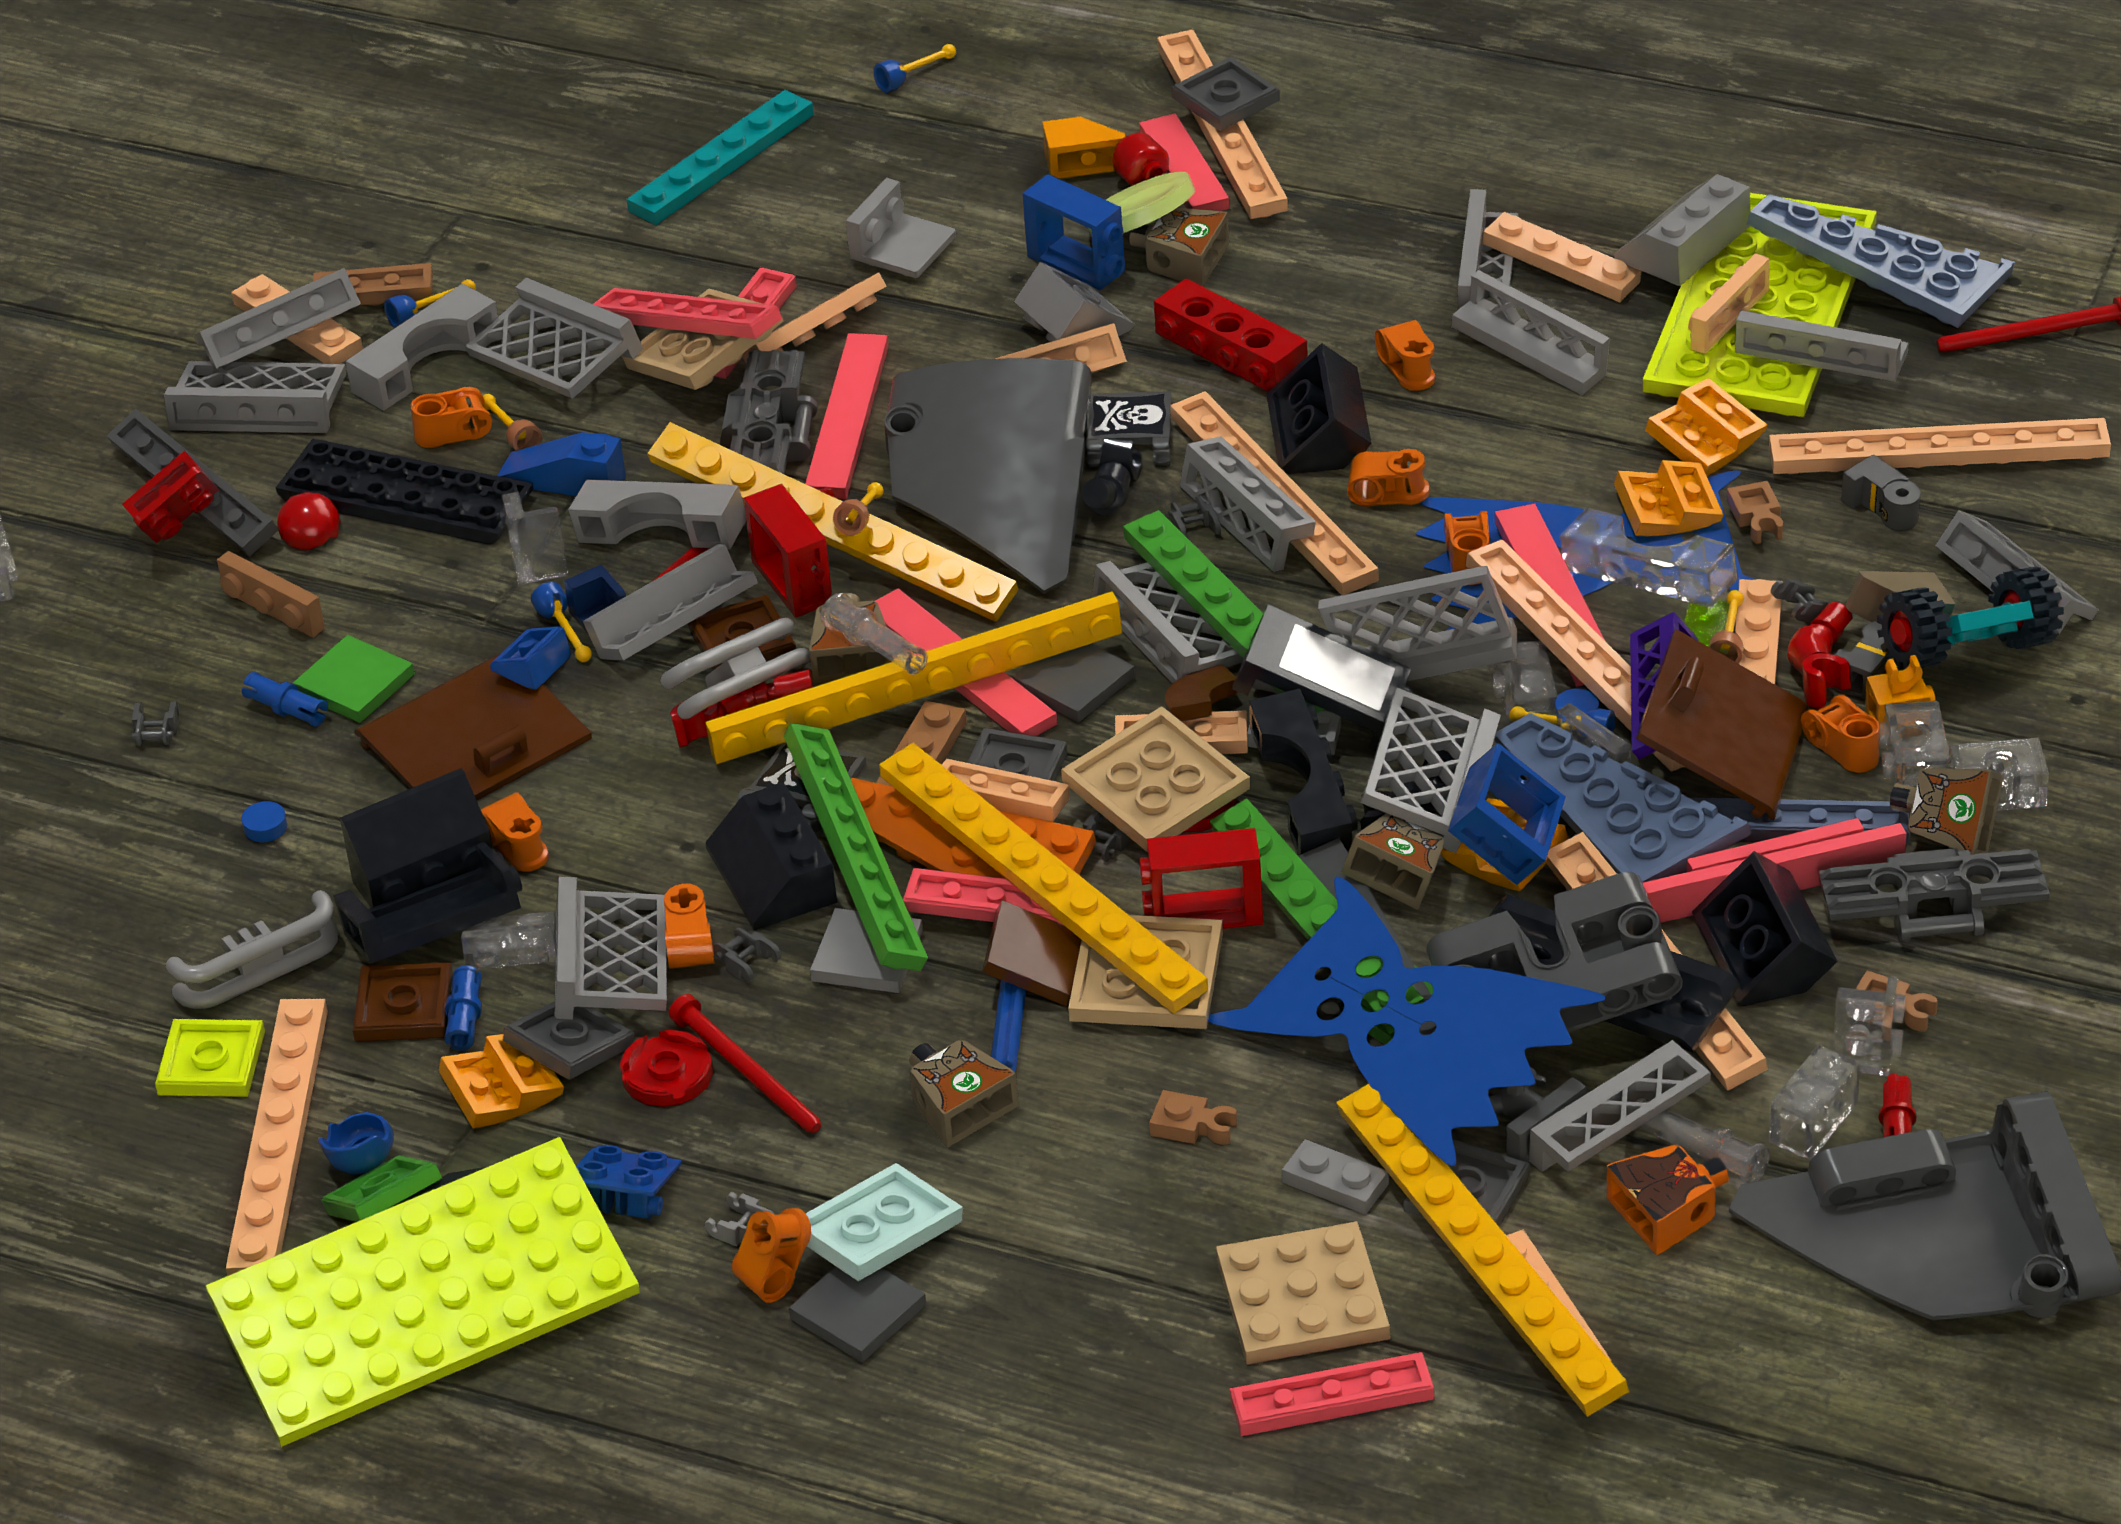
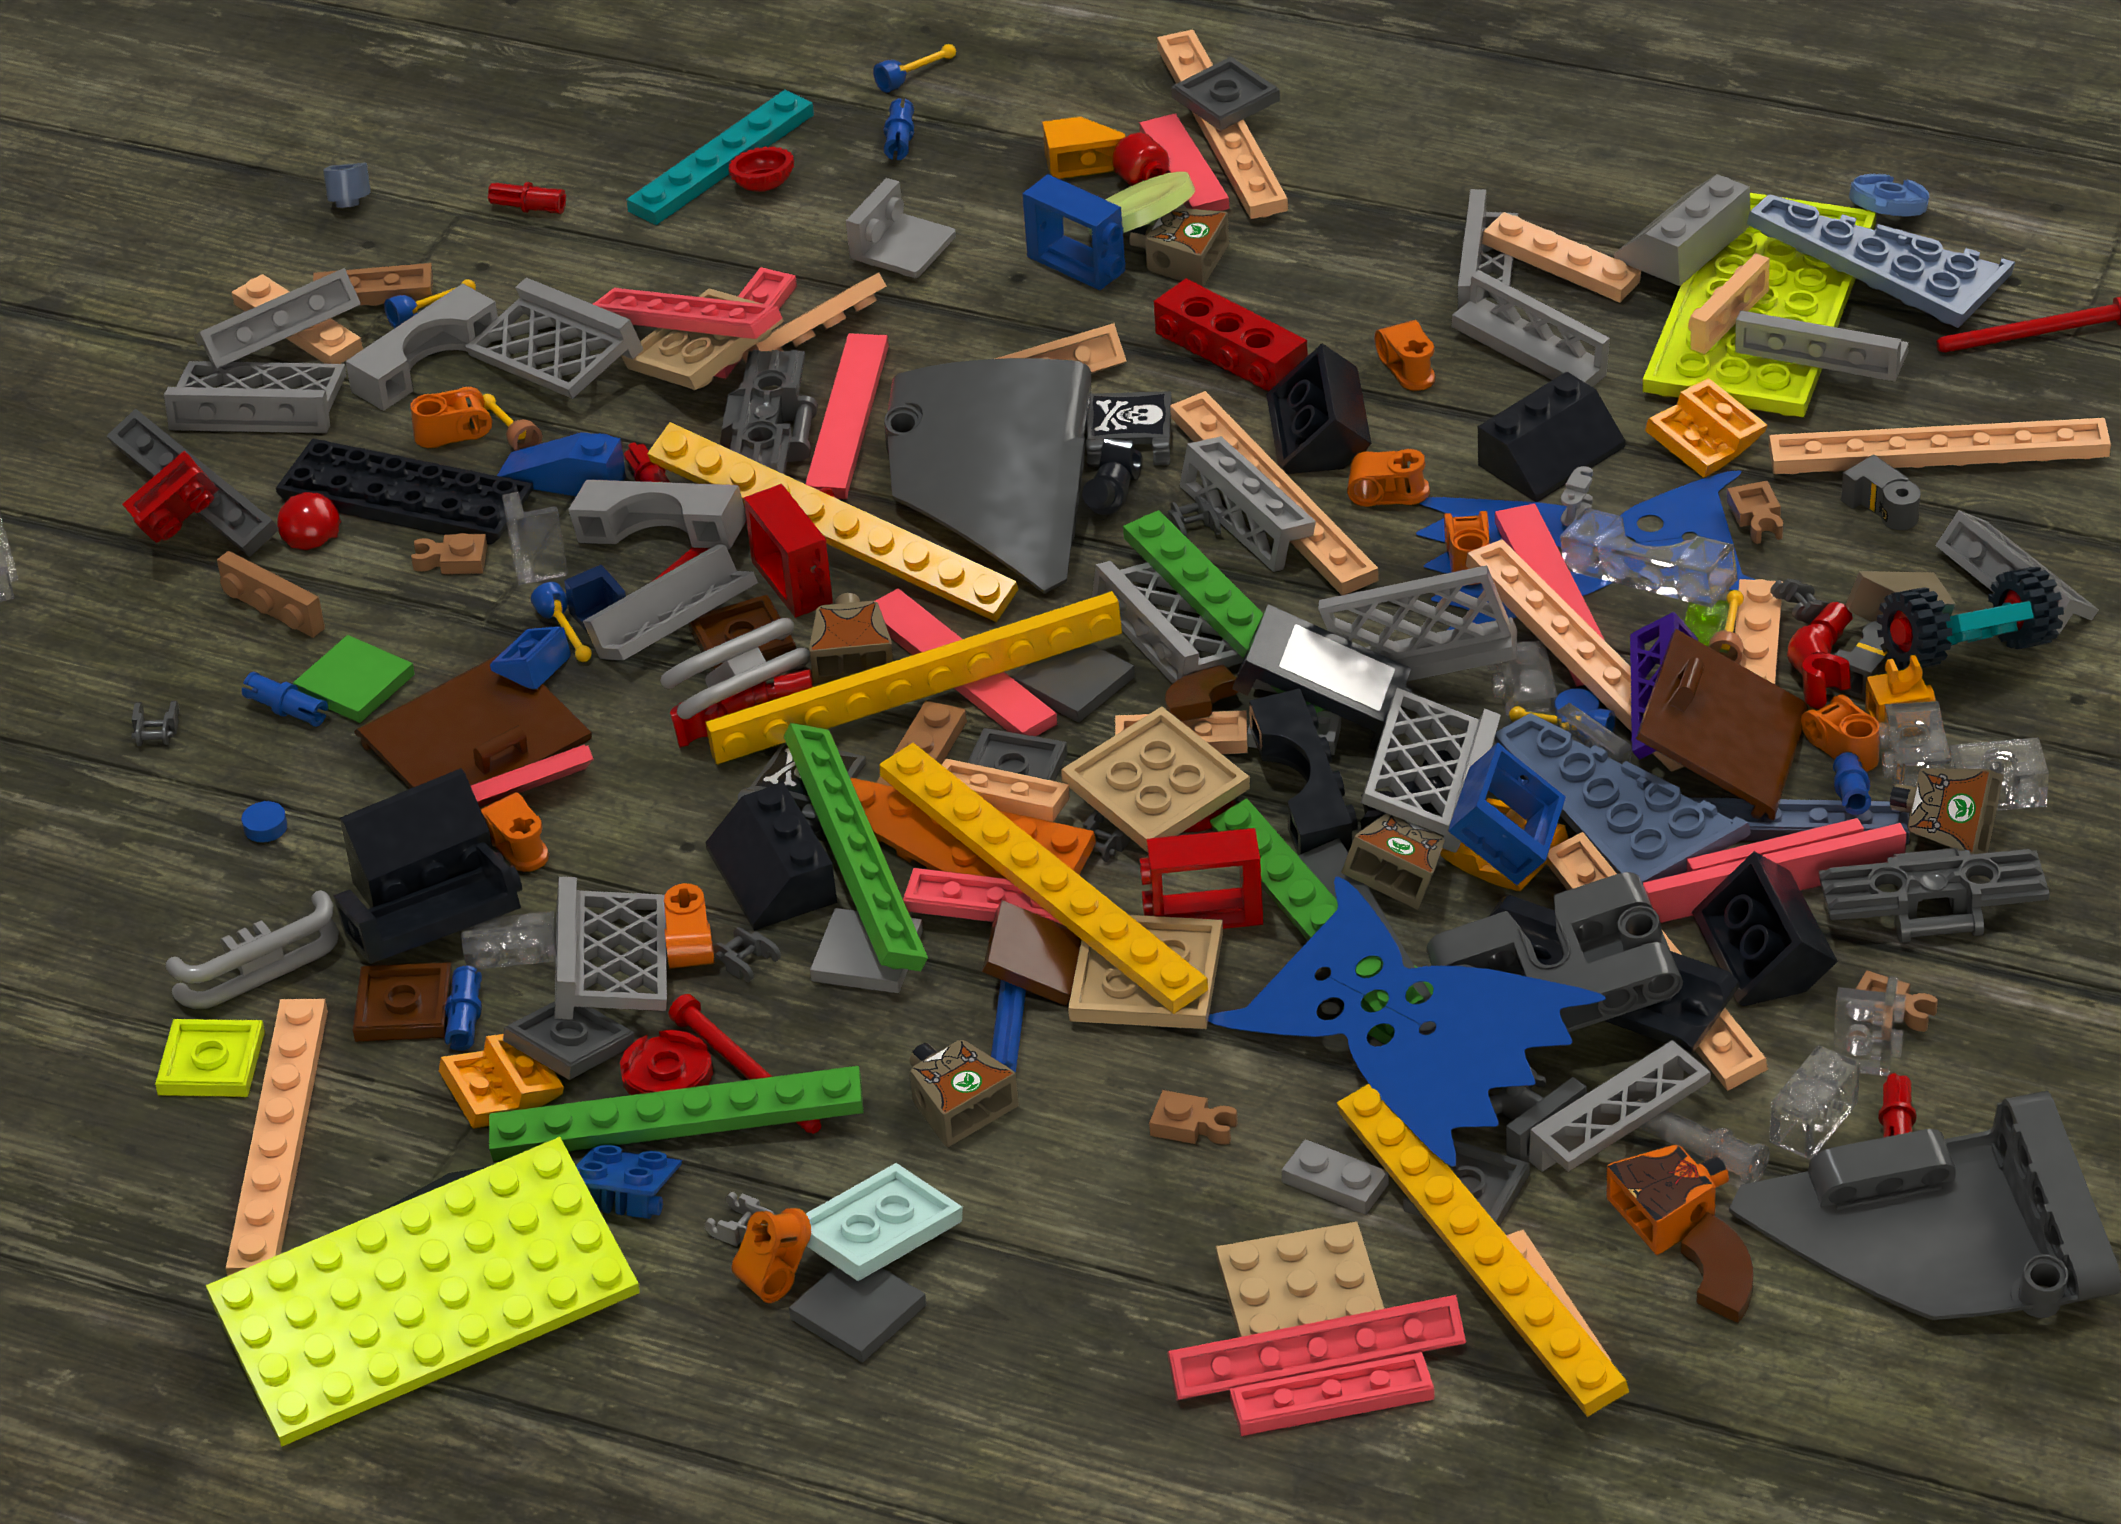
(346, 183): none -> sand blue plate
(358, 1143): blue hair -> none
(381, 1188): bright green tile -> none
(456, 555): none -> medium nougat plate
(528, 197): none -> red axle
(532, 775): none -> coral tile
(643, 468): none -> red axle
(679, 1112): none -> bright green plate
(761, 168): none -> red hat
(856, 511): nougat hinge -> none
(862, 627): clear pin -> none
(899, 129): none -> blue pin
(1066, 305): light grey slope -> none
(1316, 1347): none -> coral tile
(1548, 437): none -> black slope
(1576, 495): none -> light grey piece
(1668, 501): light orange slope -> none
(1724, 1267): none -> reddish brown tile
(1851, 783): none -> blue pin
(1883, 196): none -> medium blue tile

